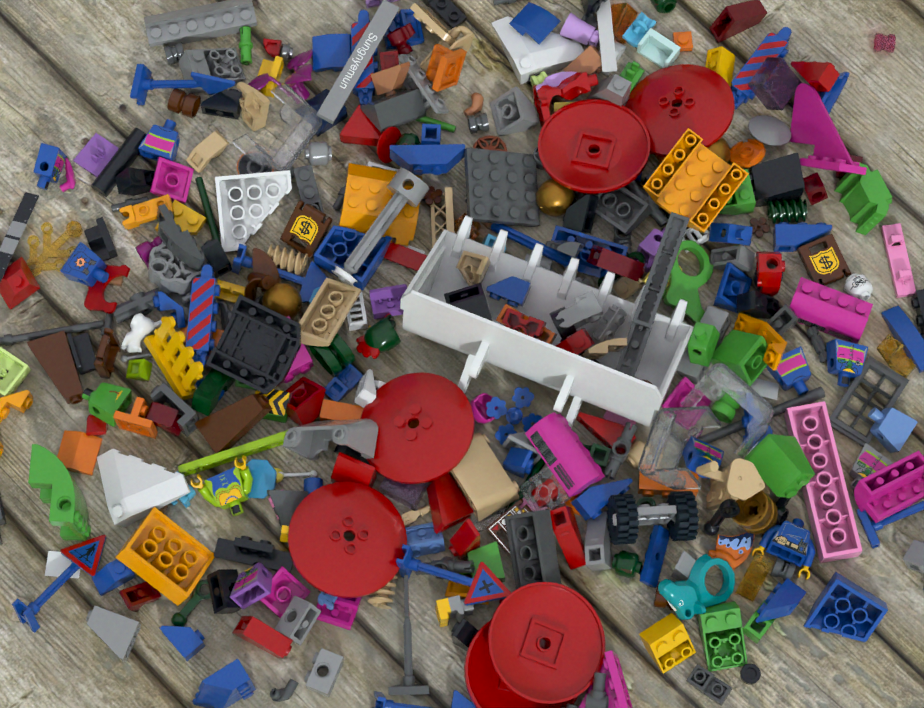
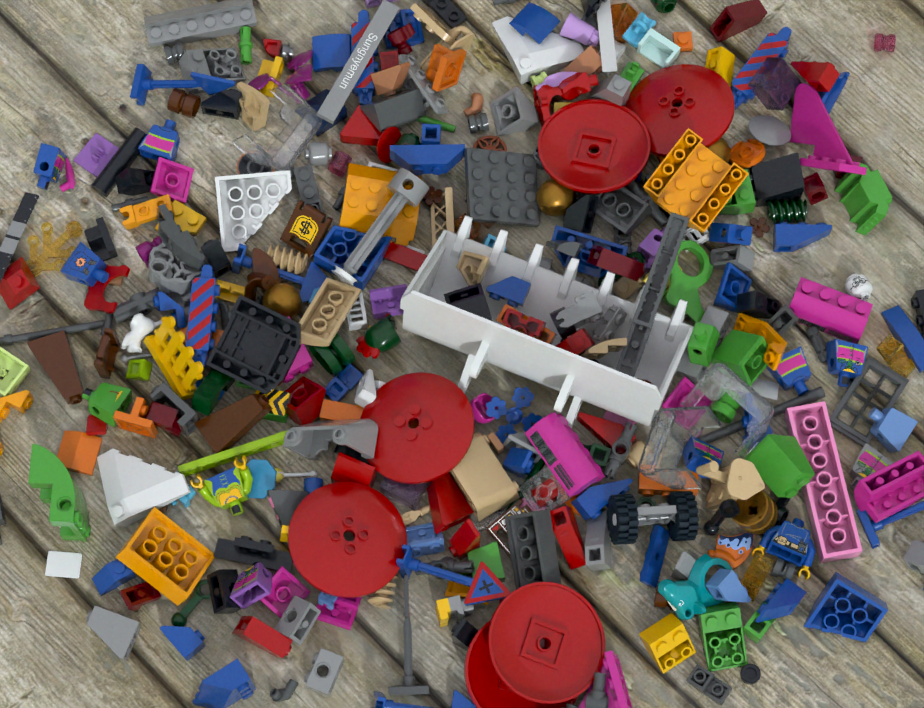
(82, 352): black panel -> none
(83, 556): blue piece -> none
(206, 150): tan slope -> none
(207, 208): dark green bar -> none
(339, 164): none -> clear pink wheel
(495, 443): none -> medium nougat tile
(530, 243): blue axle -> none
(626, 564): dark green head -> none
(726, 587): none -> medium blue slope
(769, 272): red piece -> none
(825, 264): reddish brown container -> none
(898, 260): bright pink hinge -> none

